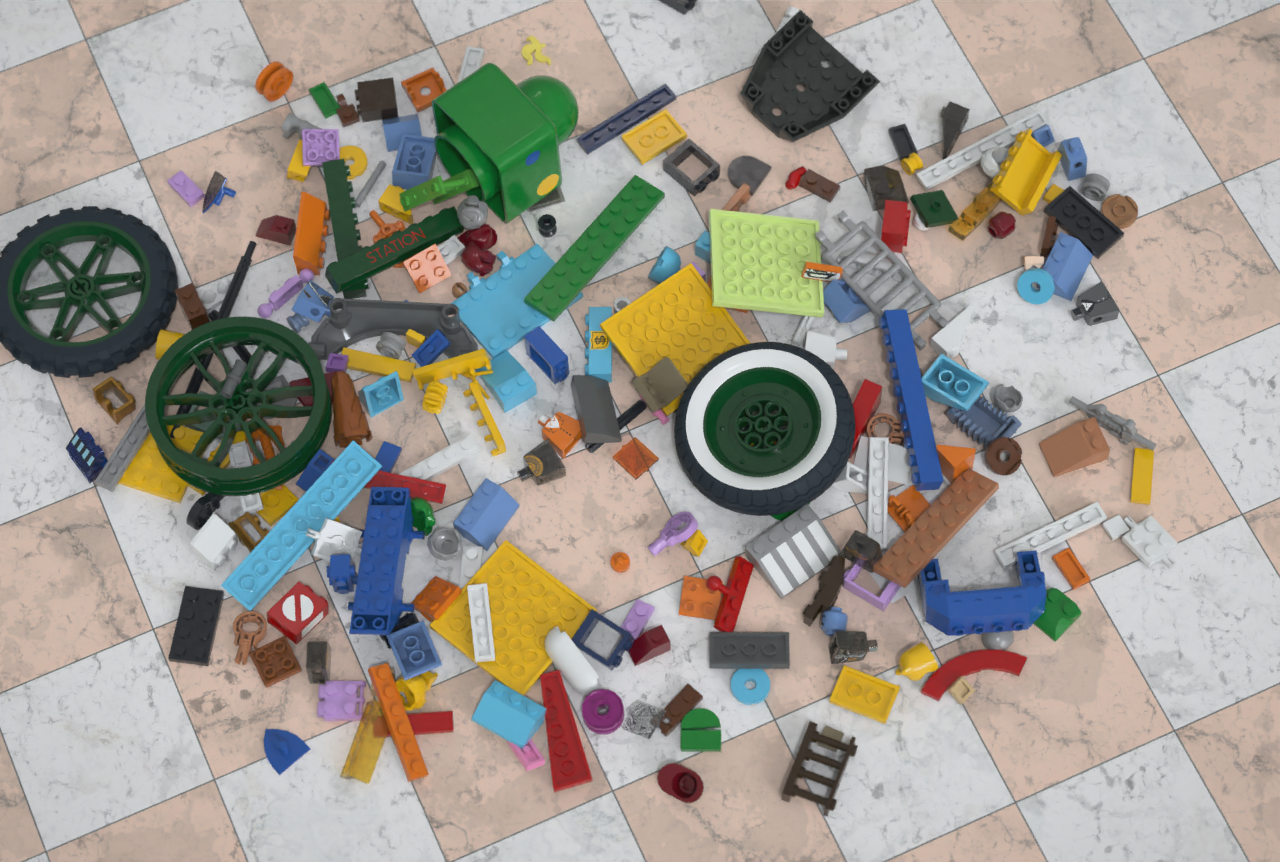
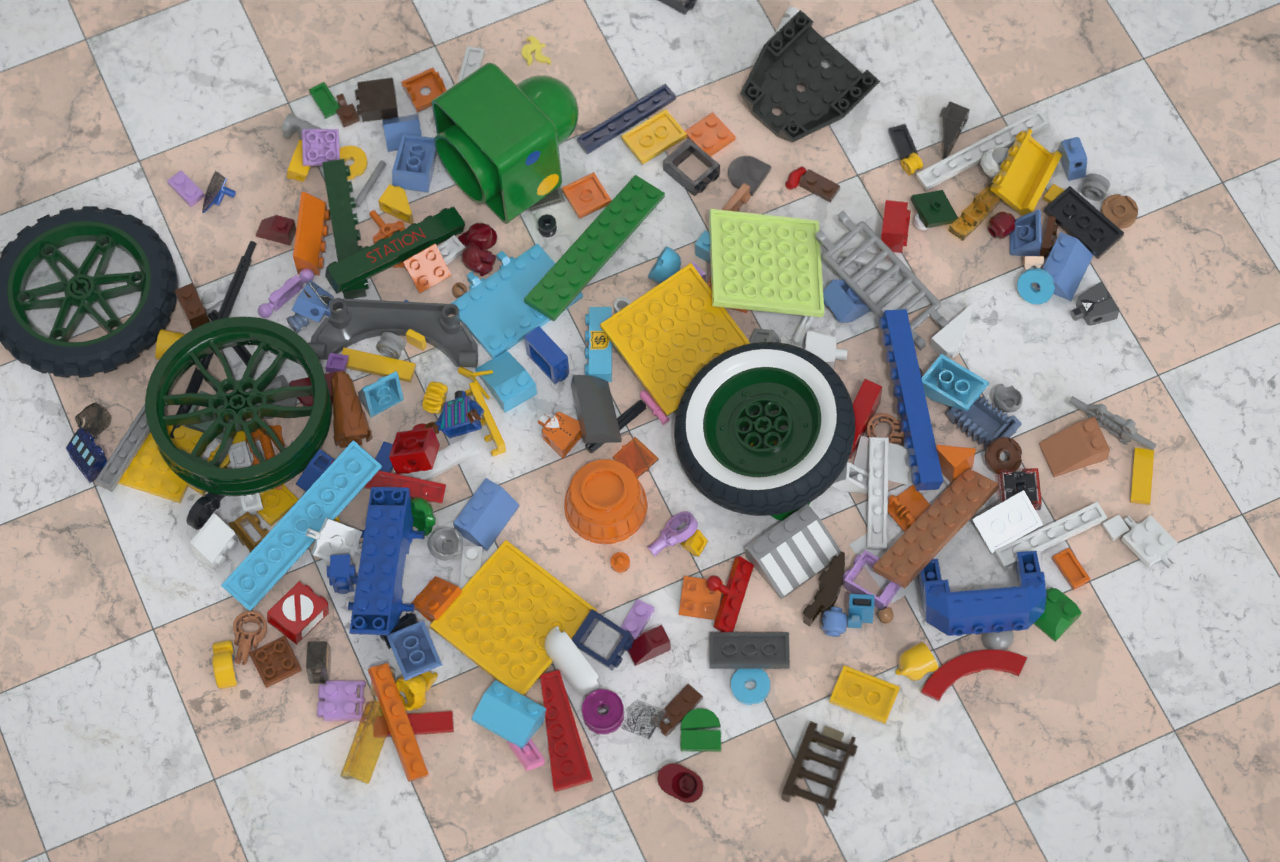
(96, 419): none -> clear smoke hair
(114, 399): pearl gold window -> none
(196, 626): black plate -> none
(224, 664): none -> yellow animal
(233, 379): dark grey pin -> none
(274, 81): orange wheel -> none
(283, 748): blue shield -> none
(414, 446): none -> red brick
(431, 348): blue plate -> none
(438, 190): bright green fence -> none
(452, 367): yellow hinge -> none
(458, 416): none -> torso
(471, 216): light grey hair -> none
(481, 623): white plate -> none
(542, 465): clear smoke torso -> none
(586, 195): none -> orange plate
(605, 502): none -> orange piece
(660, 385): dark tan bracket -> none
(710, 134): none -> orange plate
(764, 335): none -> light grey bracket
(821, 272): tile -> none
(850, 646): clear smoke torso -> none
(860, 610): none -> dark azure piece
(862, 551): clear smoke torso -> none
(882, 185): clear smoke slope -> none
(885, 615): none -> medium nougat hinge
(960, 690): tan tile -> none
(1007, 521): none -> white tile
(1014, 482): none -> piece
(1027, 235): none -> medium blue slope
(1043, 135): medium blue plate -> none

